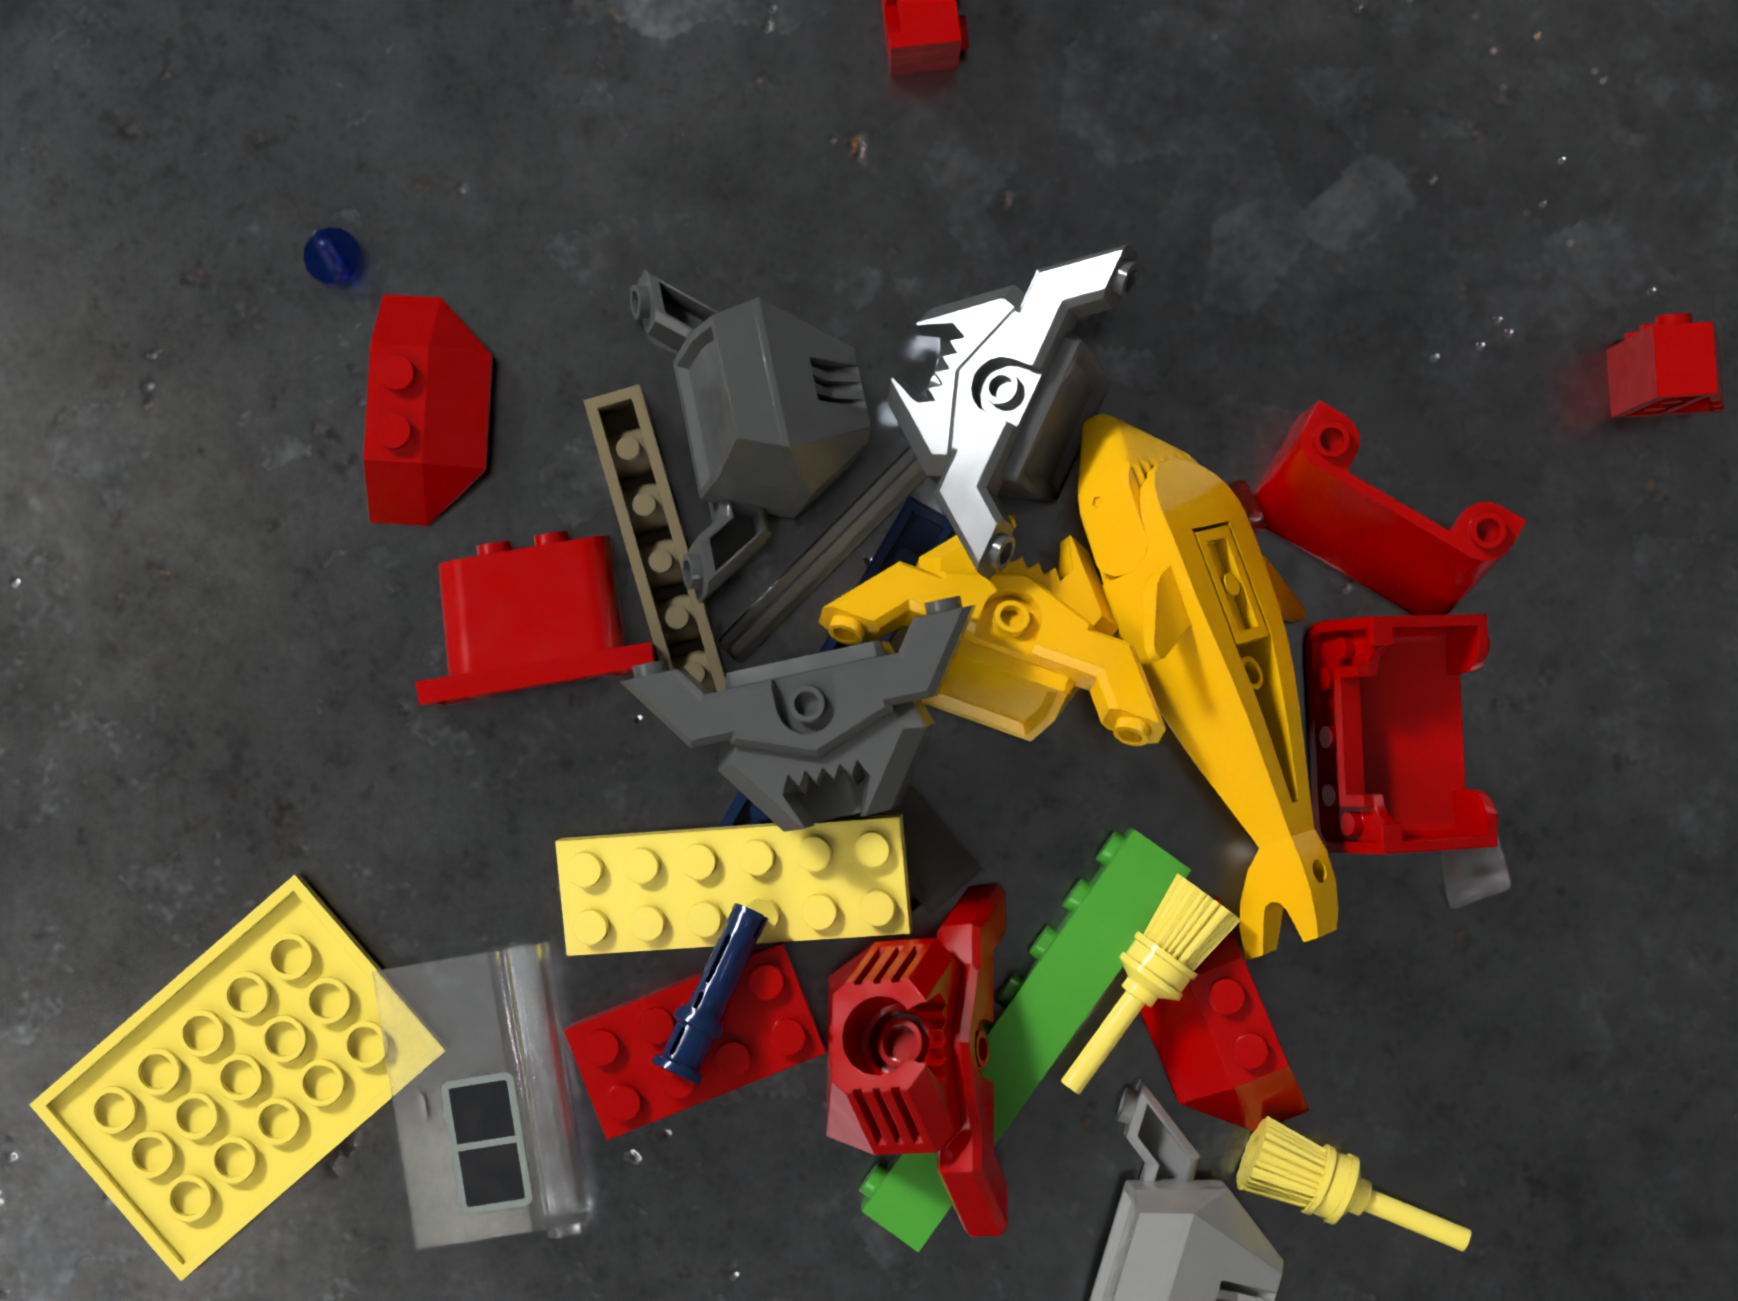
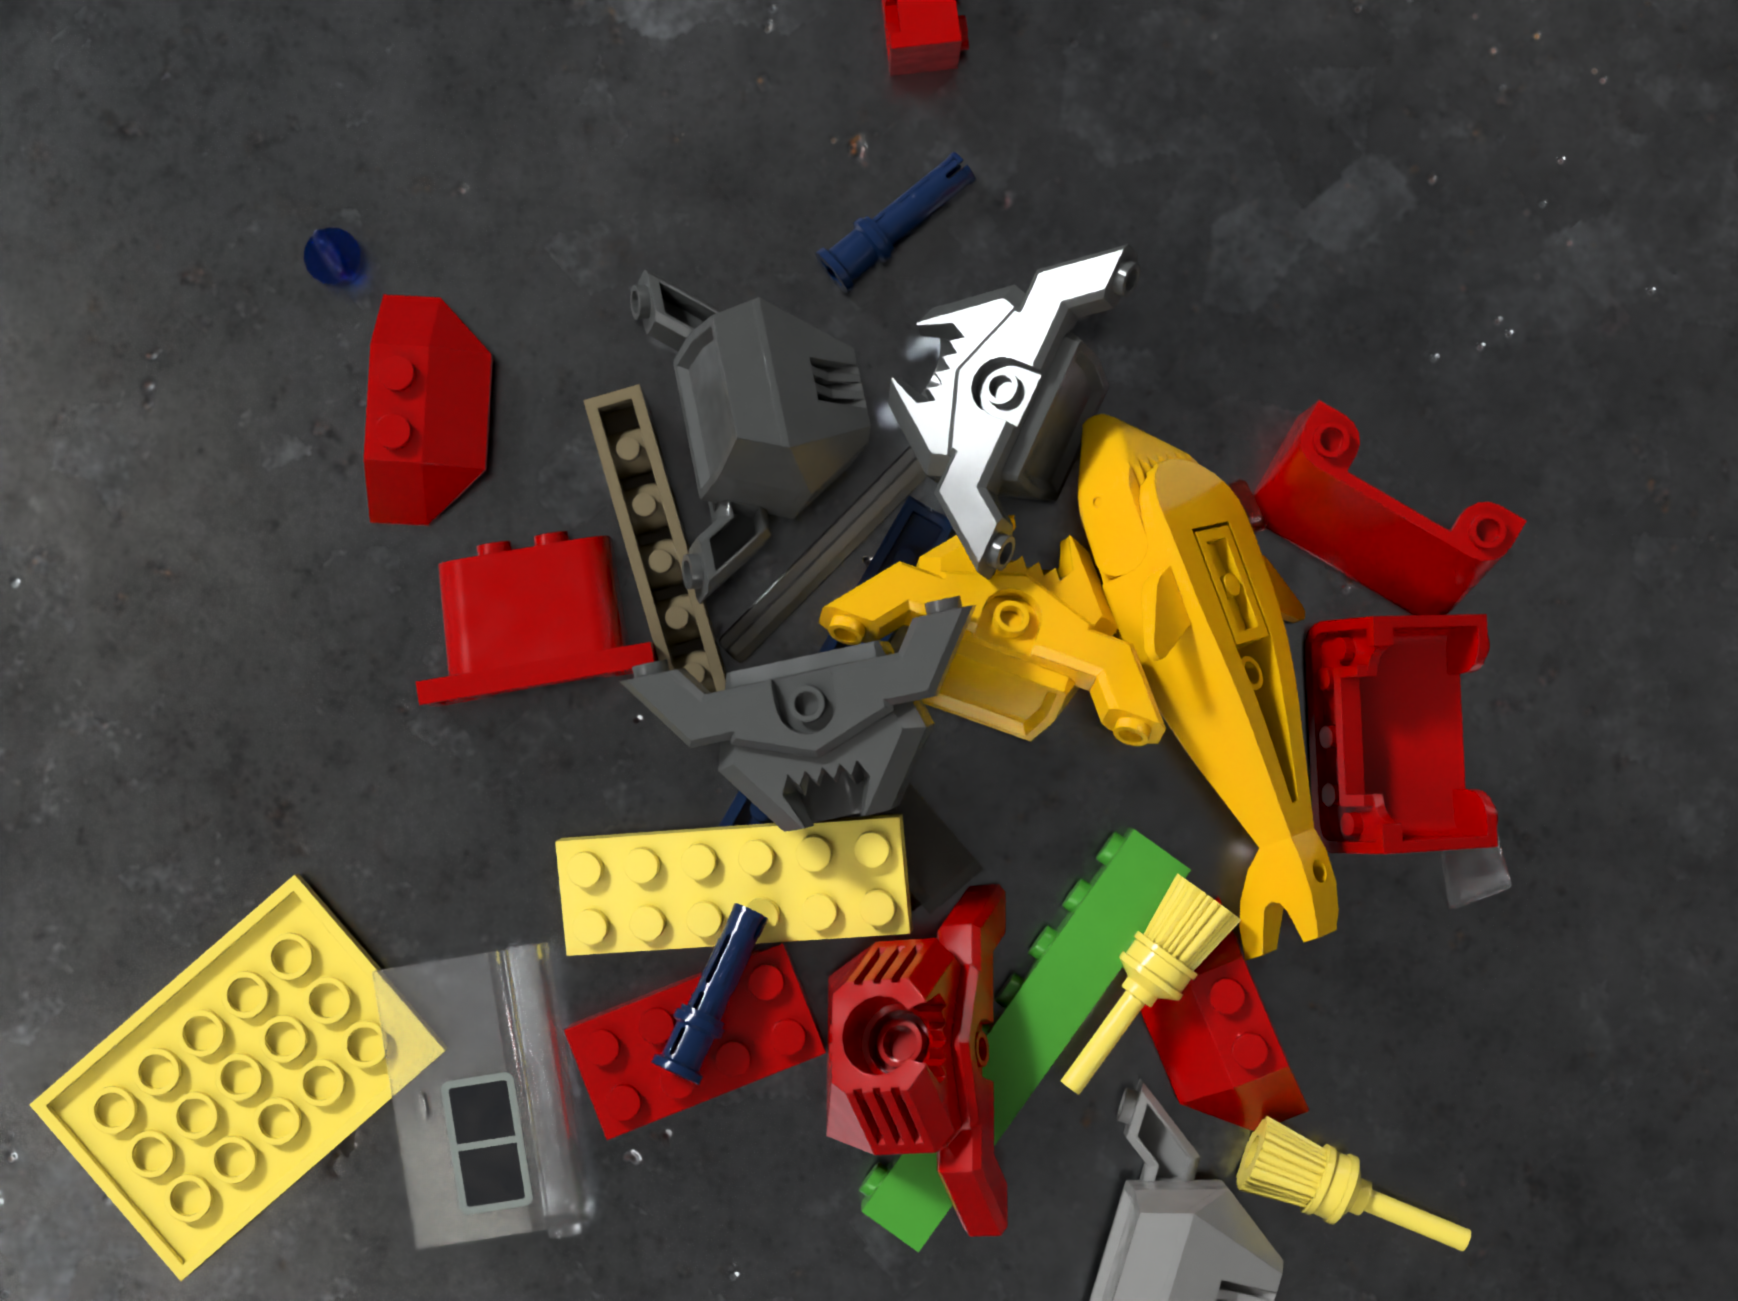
(874, 238): none -> dark blue pin
(1666, 369): red wedge -> none

